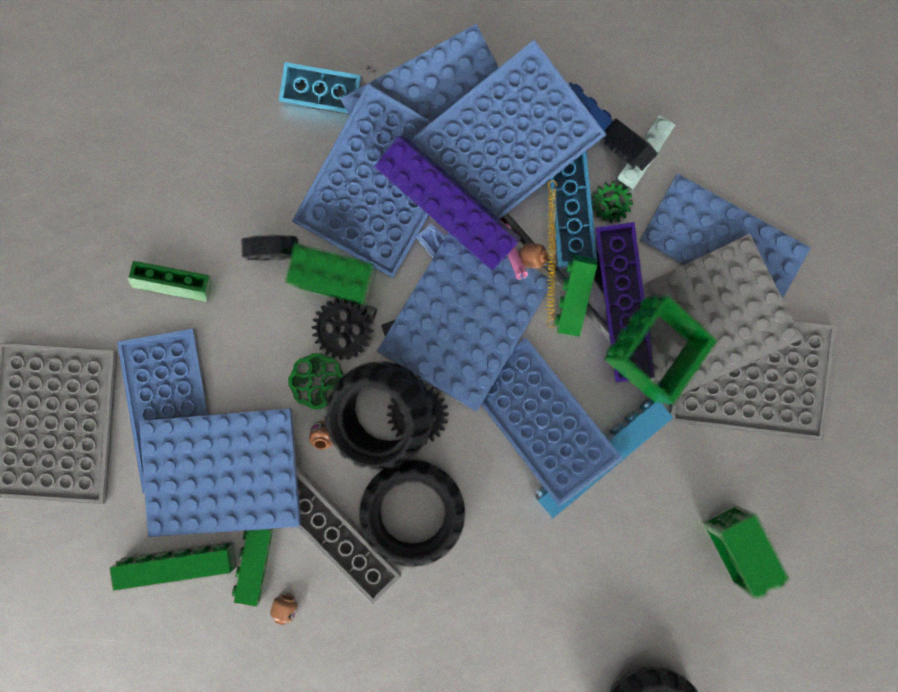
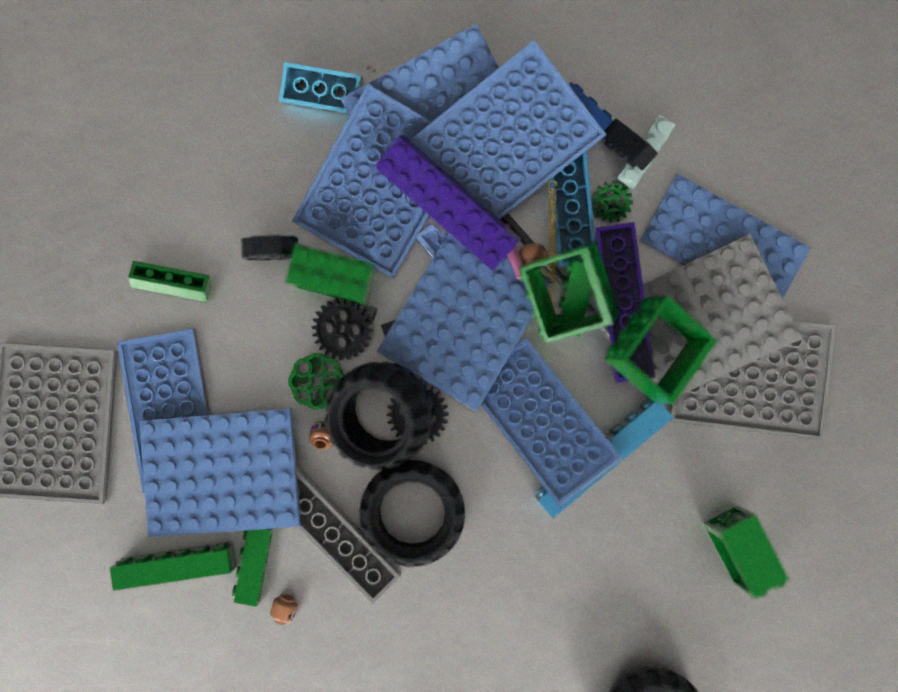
(543, 308): none -> green window

